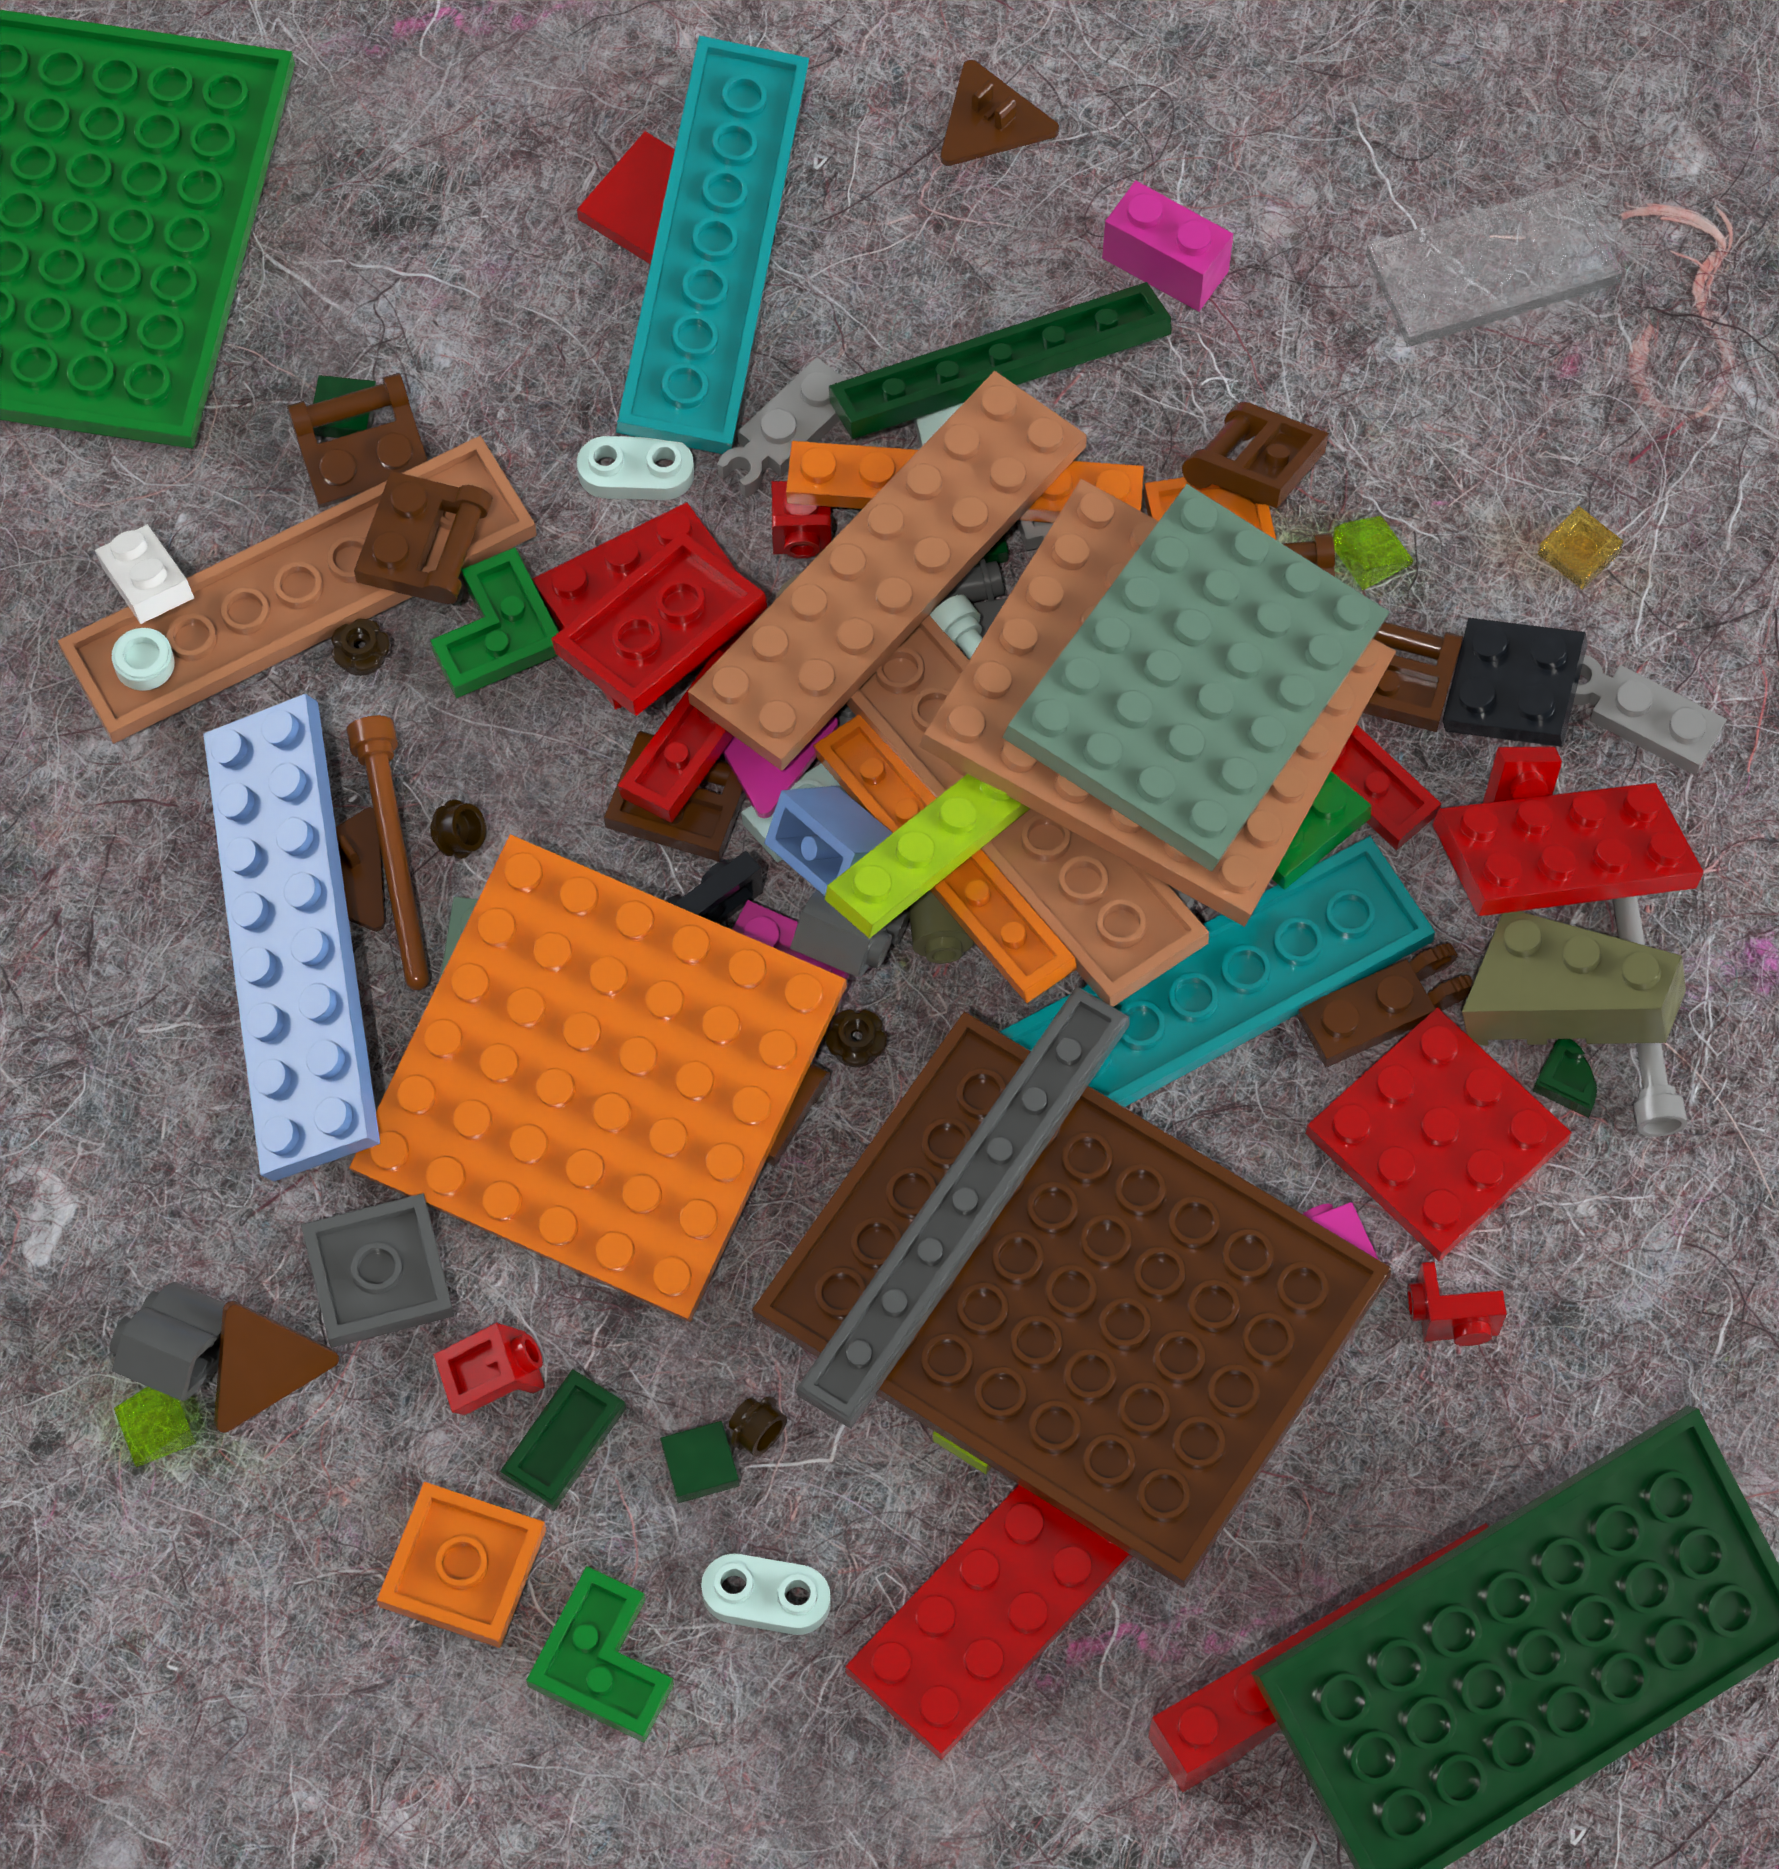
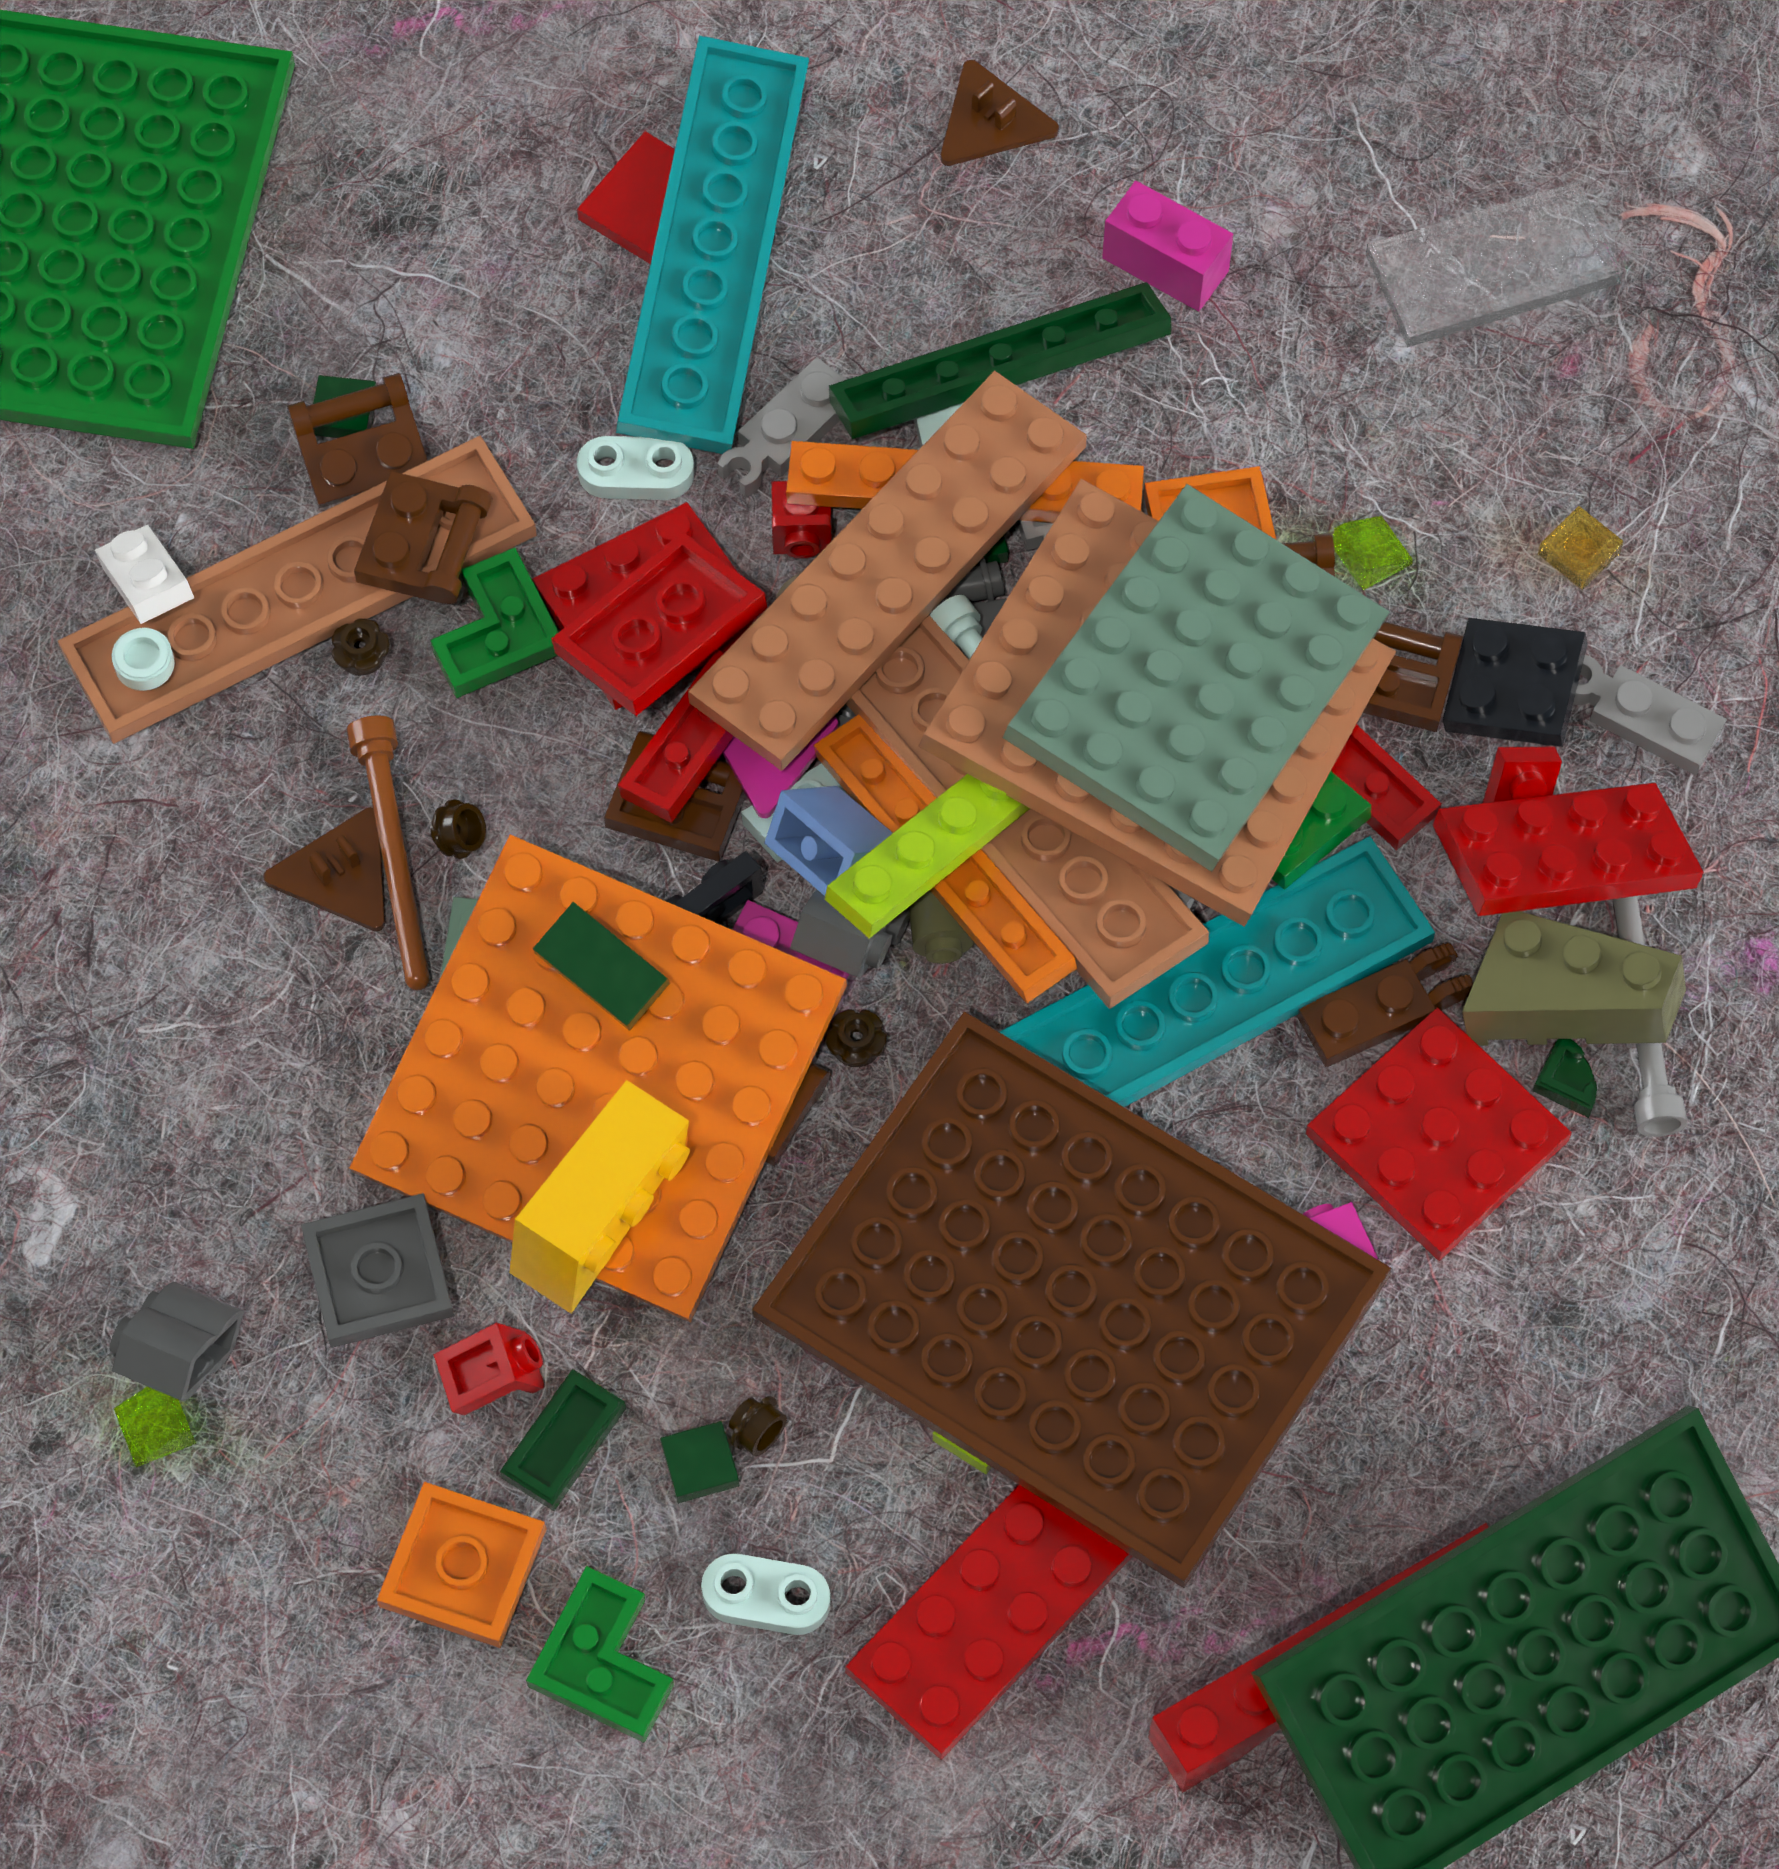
(261, 1364): reddish brown piece -> none
(290, 939): plate -> none
(597, 1195): none -> yellow wedge
(601, 966): none -> dark green tile
(962, 1208): dark grey tile -> none
(1269, 464): reddish brown plate -> none
(1462, 1317): red bracket -> none

